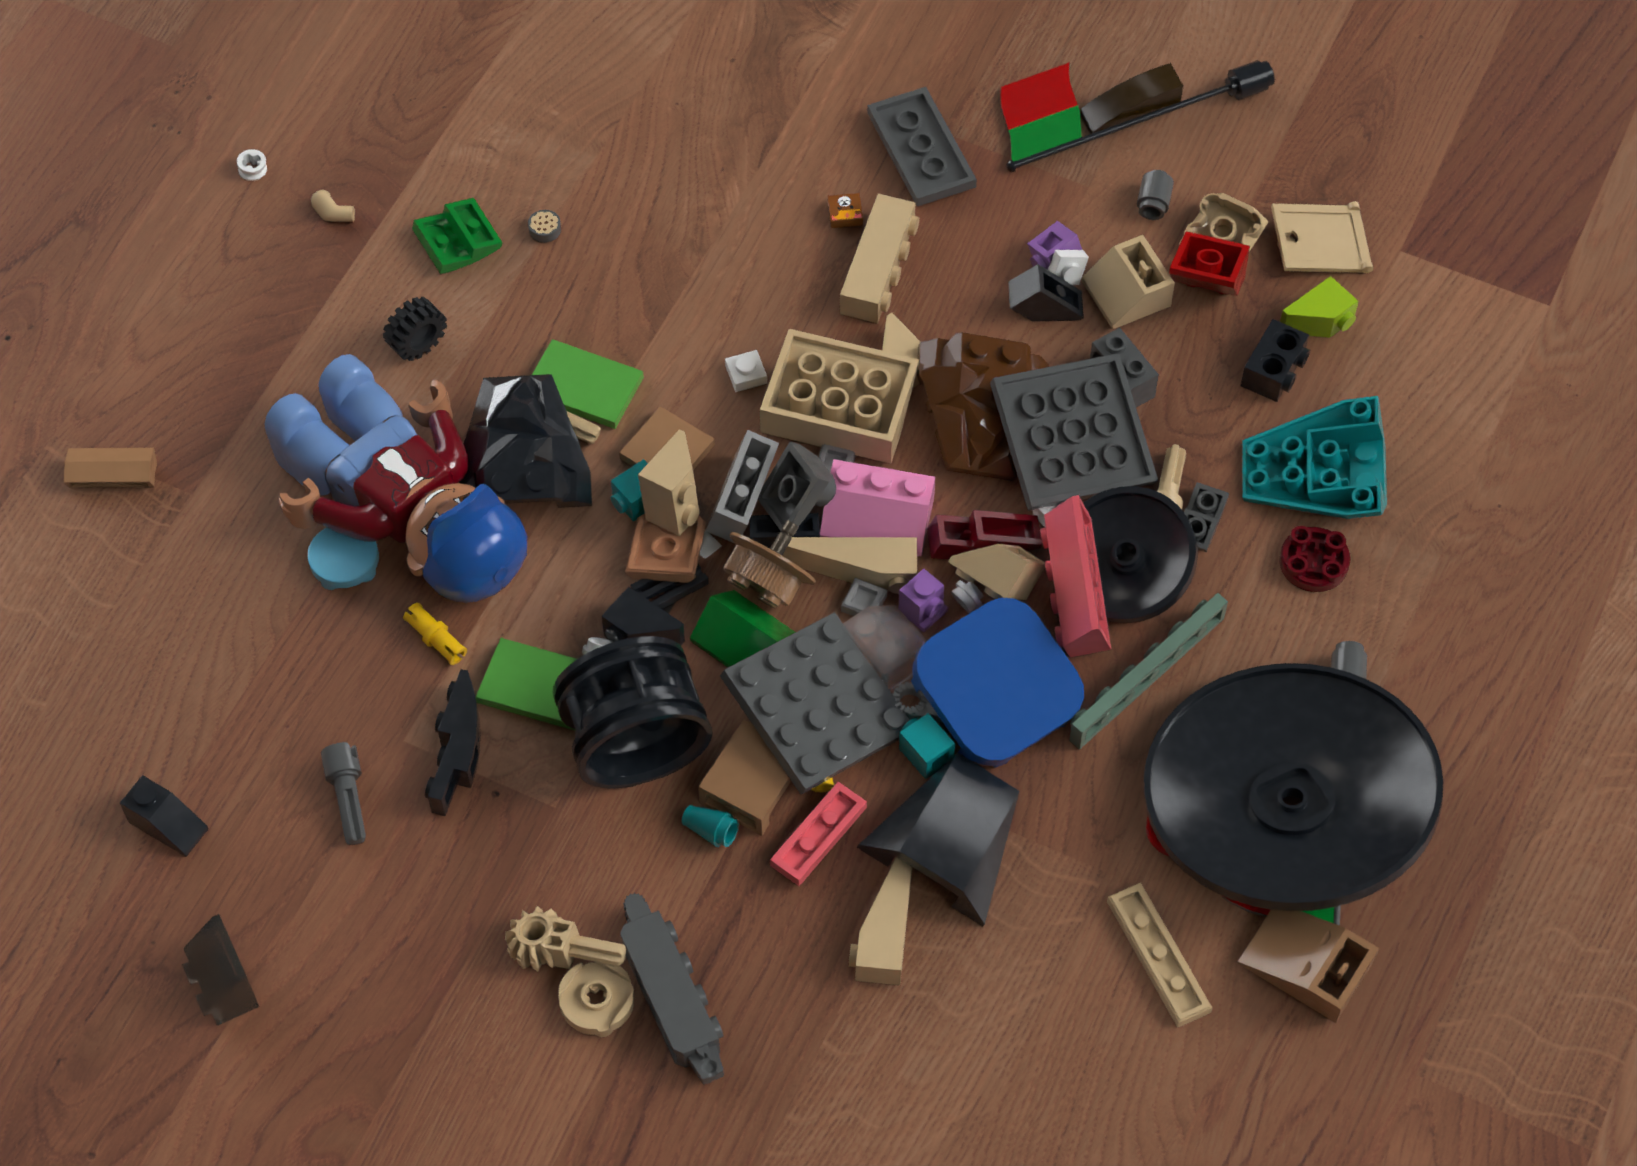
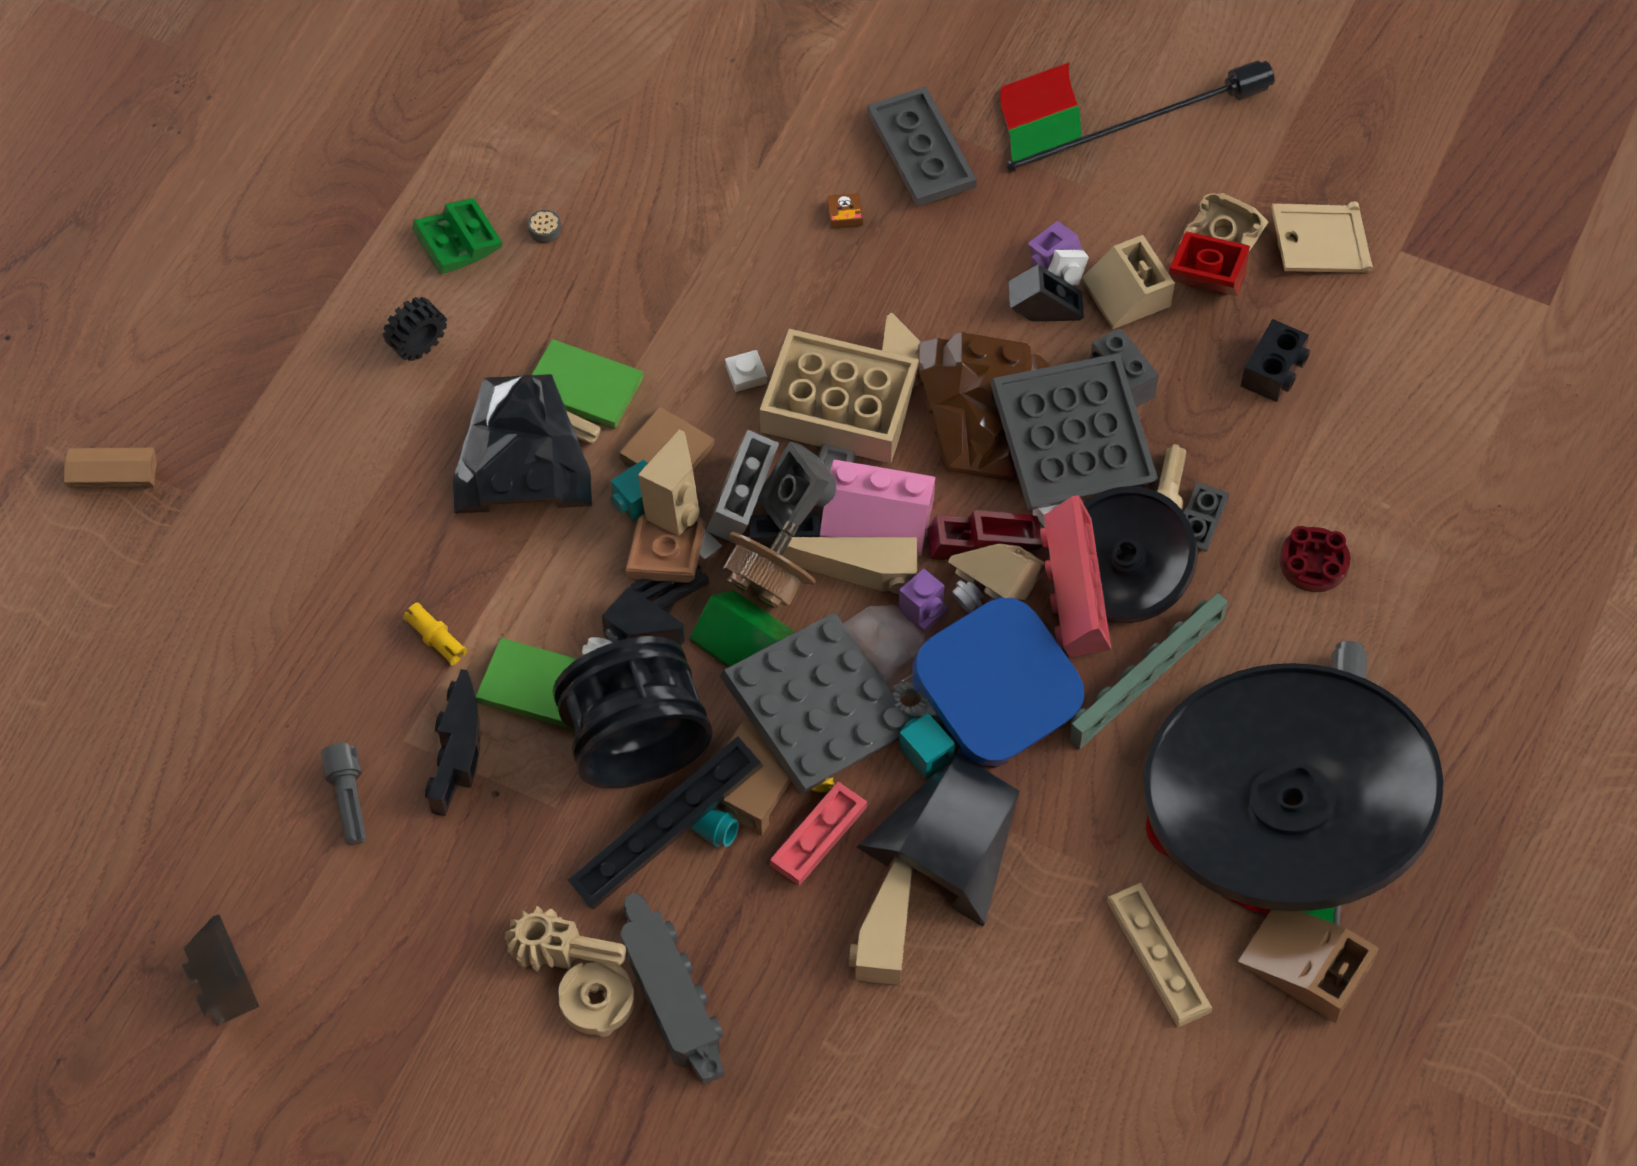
(162, 816): black slope -> none
(248, 172): white bush -> none
(329, 210): tan arm -> none
(341, 560): medium azure tile -> none
(395, 482): piece -> none
(665, 823): none -> black plate
(861, 596): light grey tile -> none
(878, 258): tan brick -> none
(1133, 98): dark brown slope -> none
(1155, 194): dark grey brick -> none
(1321, 462): teal wedge -> none
(1322, 310): lime slope -> none

